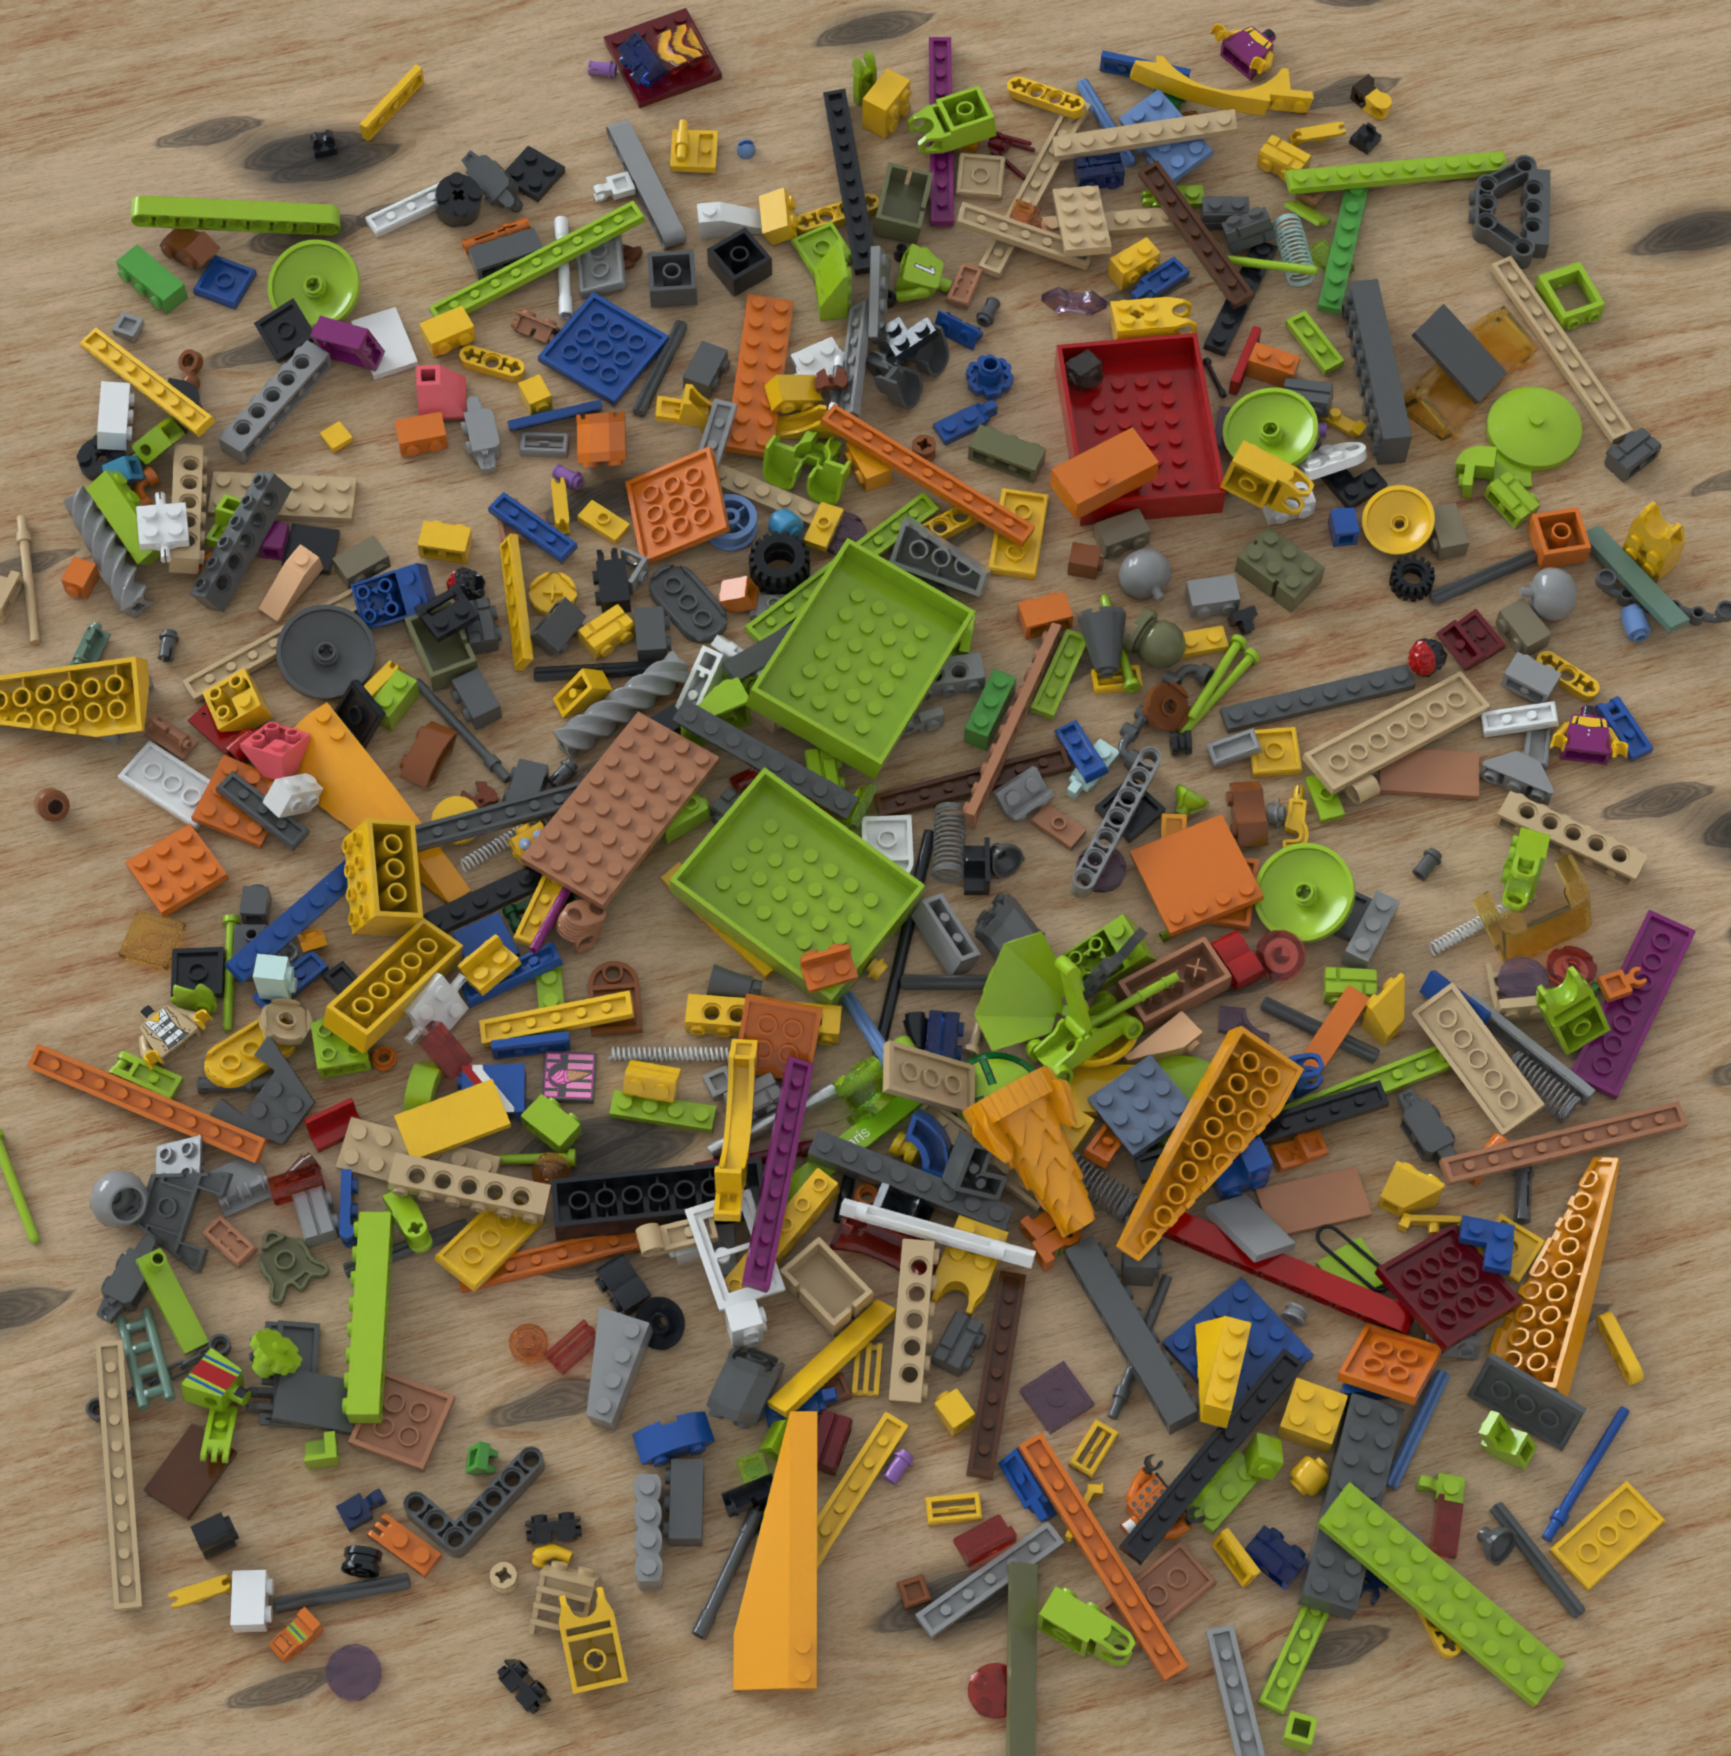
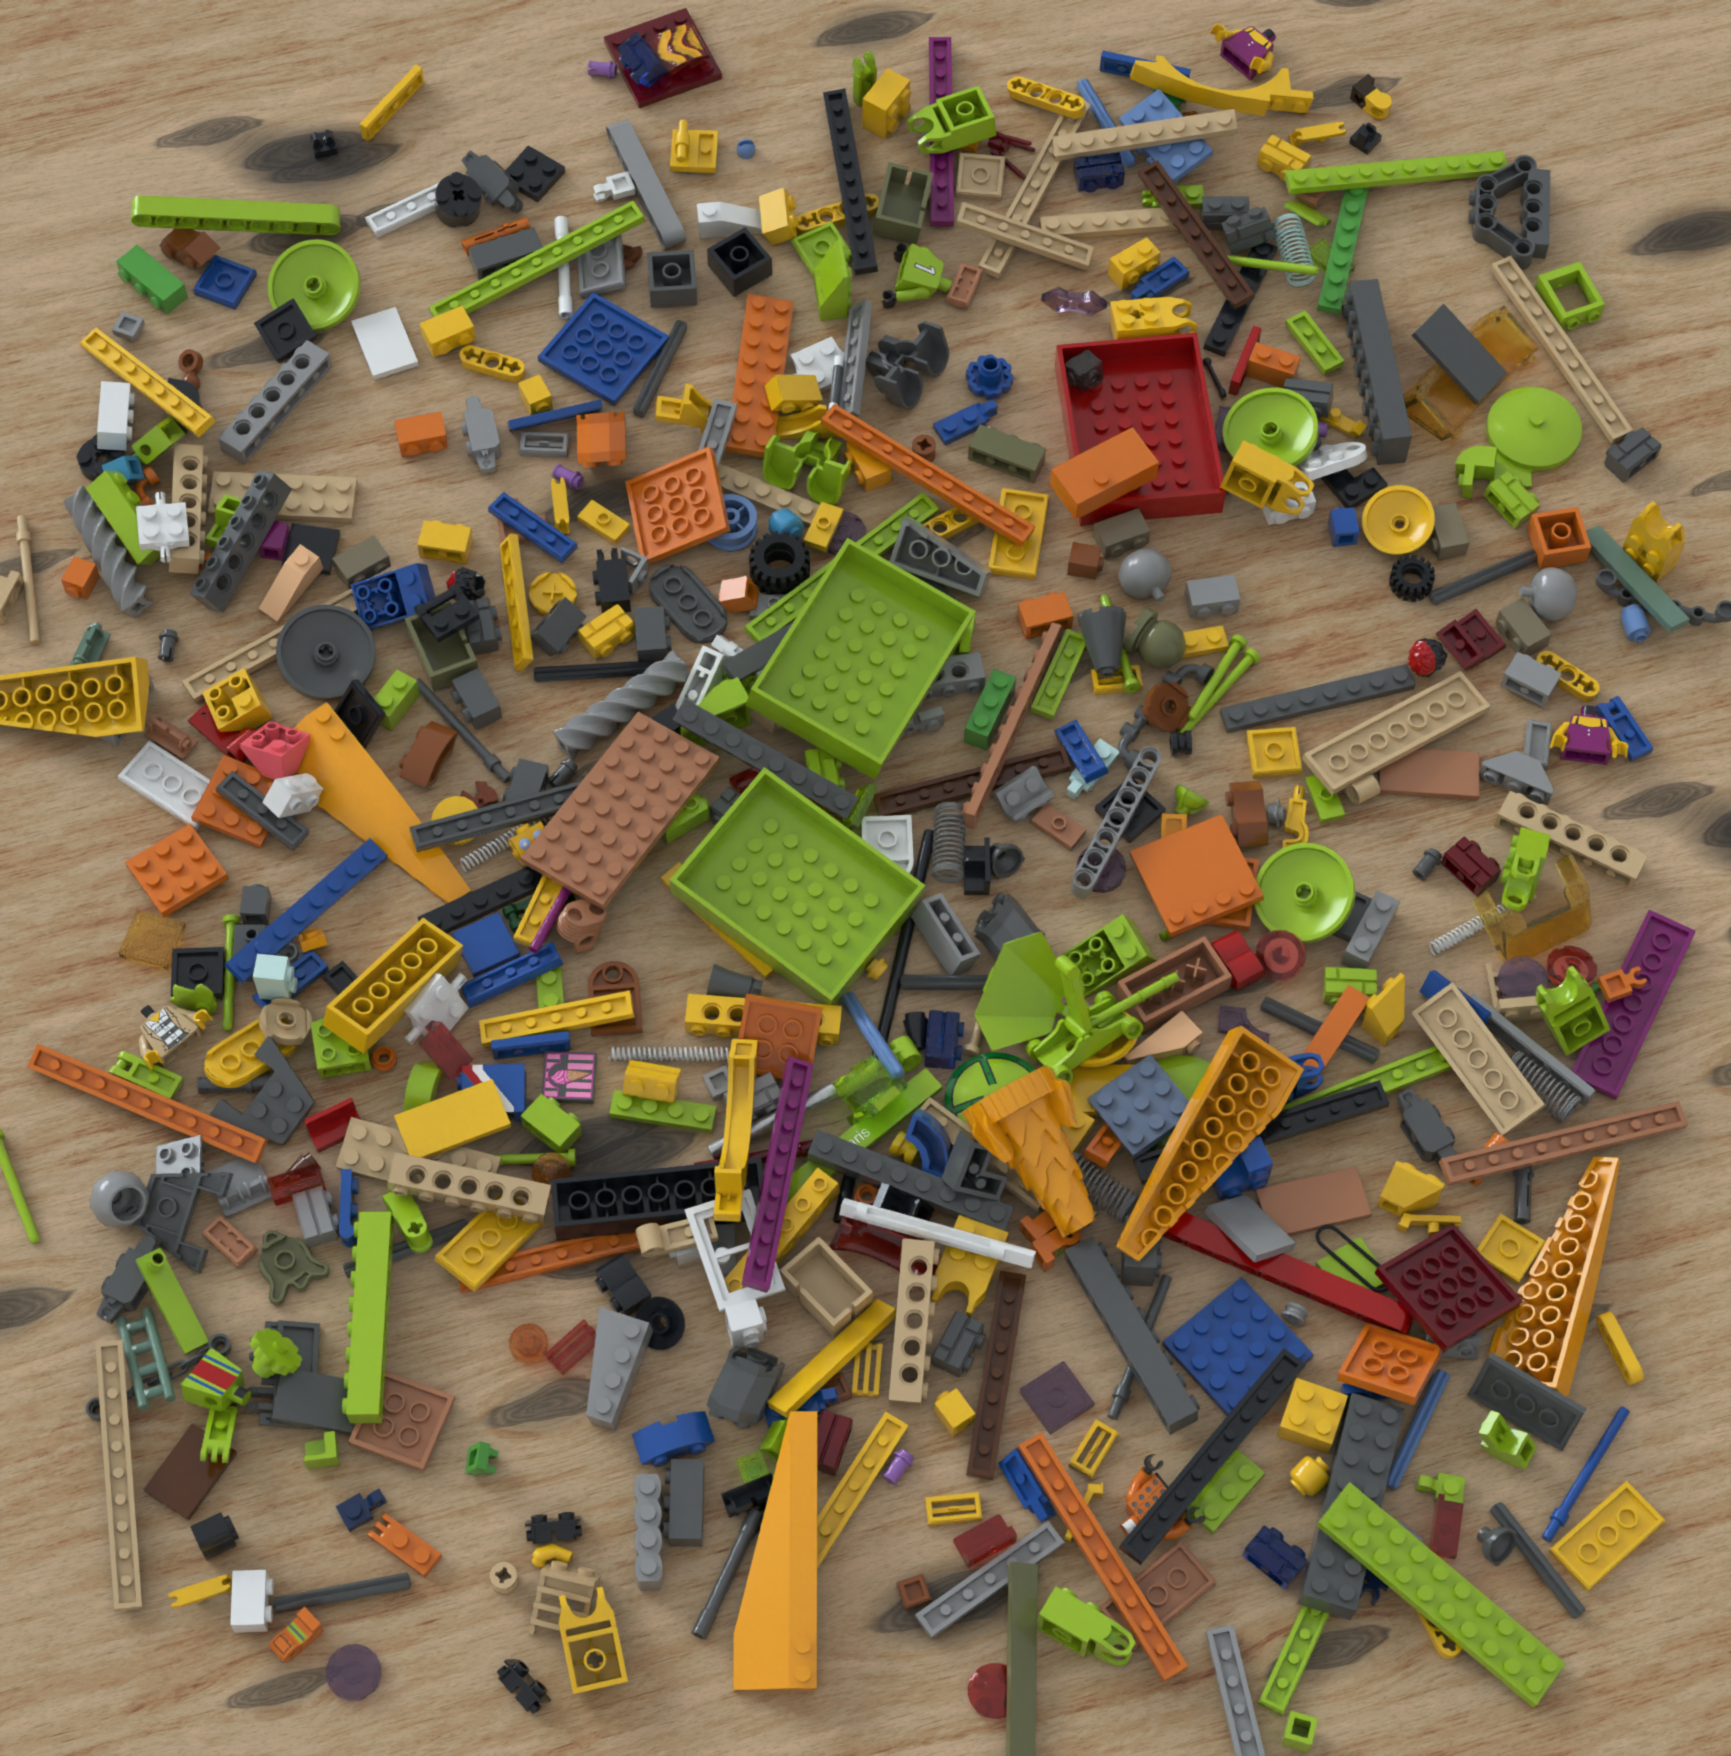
(51, 804): dark orange head -> none
(336, 437): yellow tile -> none
(348, 343): magenta window -> none
(361, 1561): black wheel -> none
(377, 682): yellow piece -> none
(382, 877): yellow brick -> none
(441, 391): coral slope -> none
(479, 1508): dark grey beam -> none
(488, 965): yellow bracket -> none
(527, 322): nougat hinge -> none
(582, 691): yellow slope -> none
(707, 368): dark grey brick -> none
(828, 967): orange bracket -> none
(838, 382): copper piece -> none
(879, 284): light grey wing -> none
(908, 341): plate -> none
(928, 1077): tan plate -> none
(957, 330): blue hinge -> none
(986, 315): dark grey pin -> none
(1026, 213): clear orange bracket -> none
(1081, 221): tan plate -> none
(1109, 965): dark grey wing -> none
(1220, 1359): yellow wedge -> none
(1234, 748): light grey tile -> none
(1235, 1558): yellow tile -> none
(1243, 620): black tile -> none
(1264, 1456): lime brick -> none
(1279, 561): olive piece -> none
(1298, 1152): orange slope -> none
(1471, 866): none -> dark red brick
(1495, 1239): blue plate -> none
(1519, 719): white tile -> none

